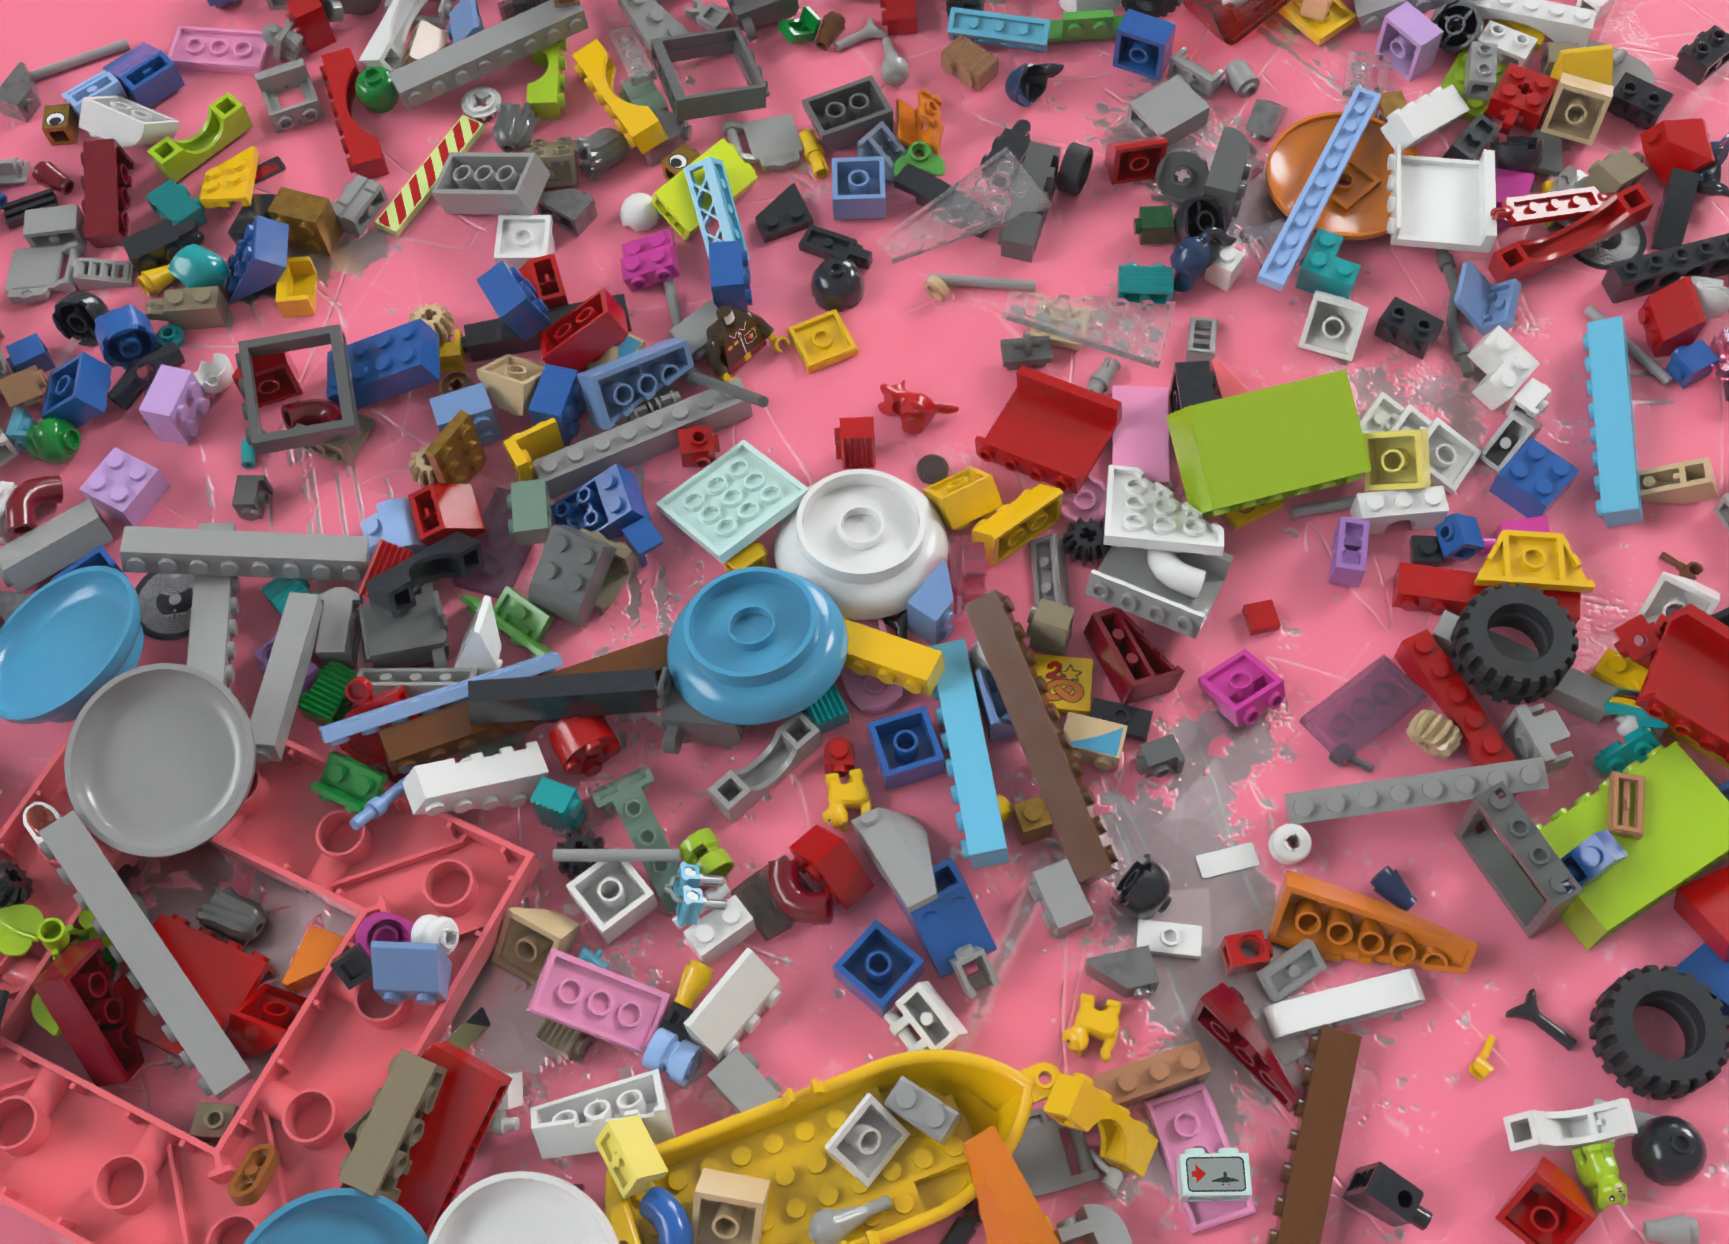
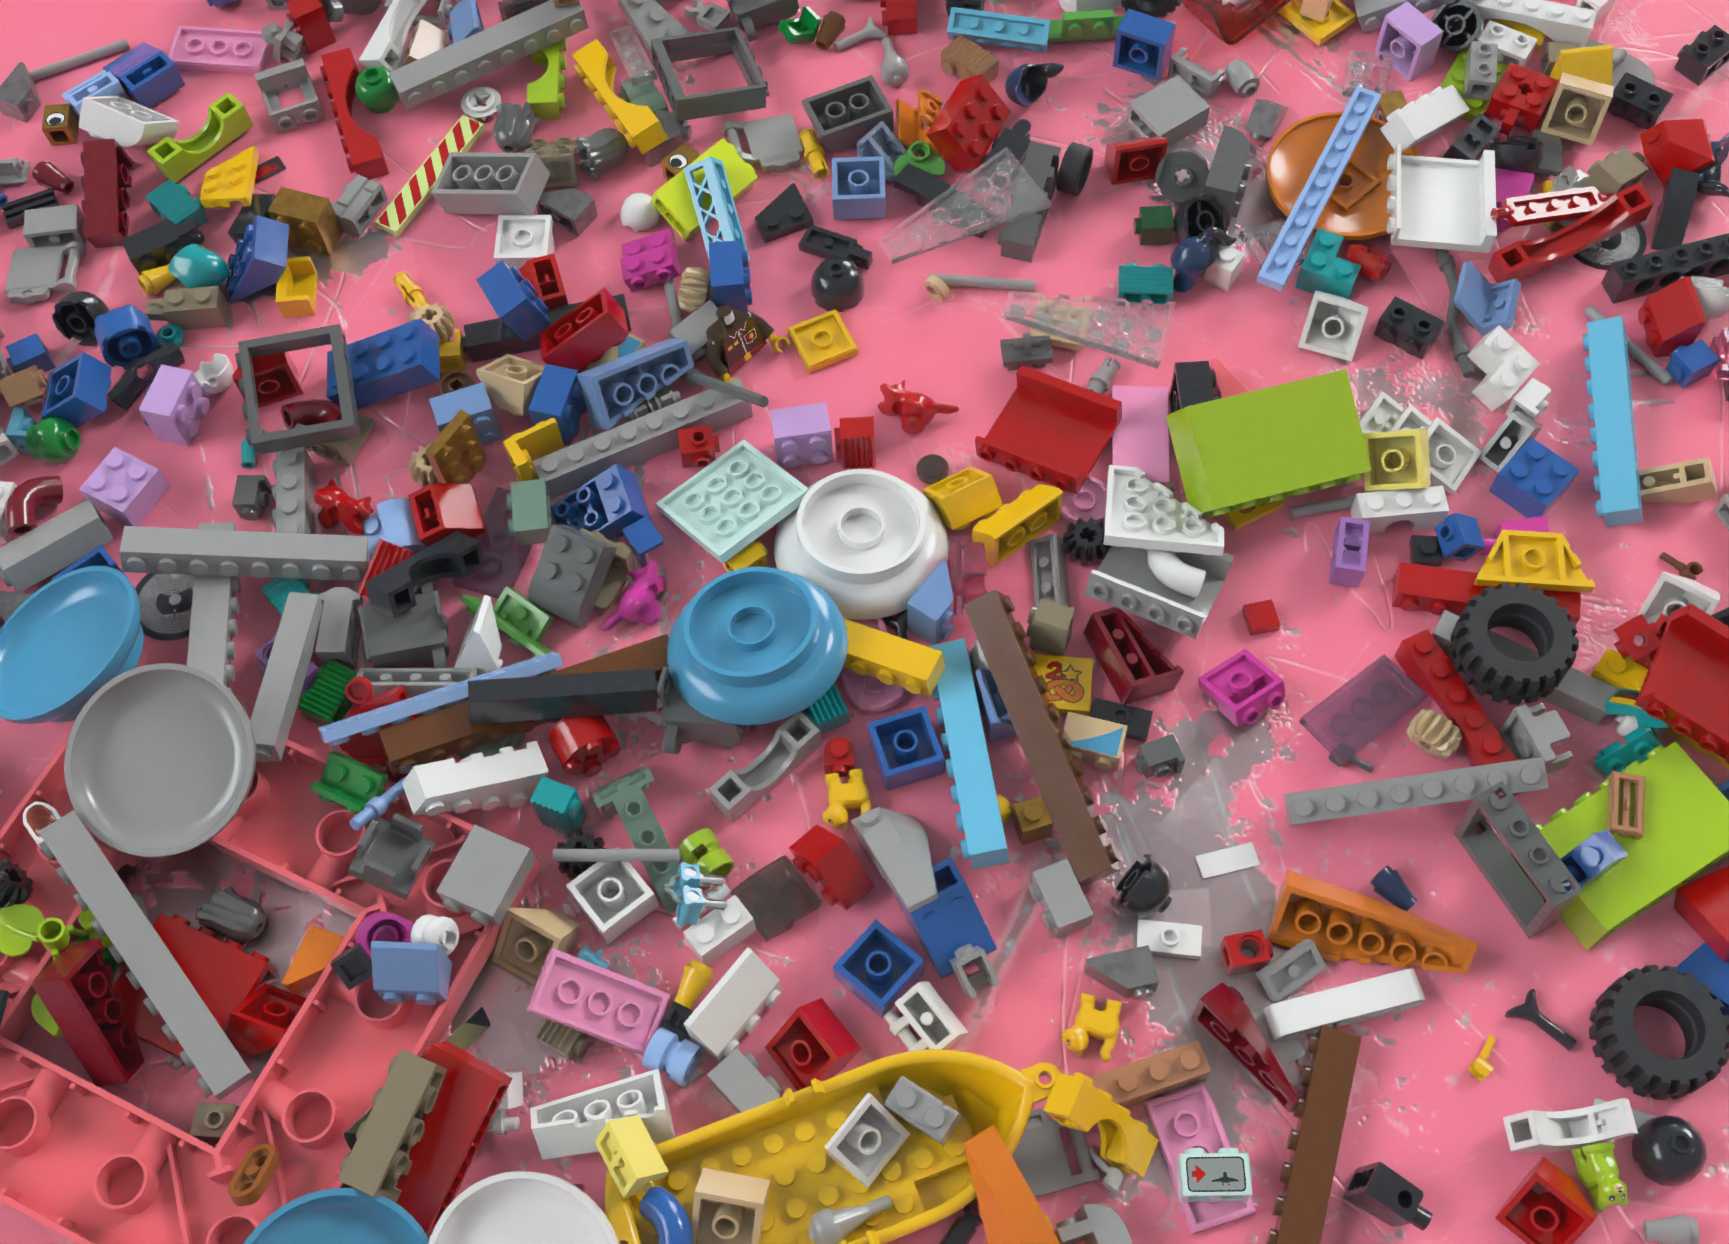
(86, 269): light grey slope -> none
(293, 491): none -> light grey brick
(341, 507): none -> red animal
(392, 855): none -> dark grey panel
(412, 293): none -> yellow pin
(485, 876): none -> light grey brick
(639, 601): none -> dark pink animal
(694, 289): none -> tan gear
(793, 899): dark red cylinder -> none
(802, 435): none -> lavender brick
(812, 1045): none -> red slope
(968, 123): none -> red brick
(1201, 343): light grey slope -> none
(1282, 851): white piece -> none
(1372, 260): none -> red cylinder

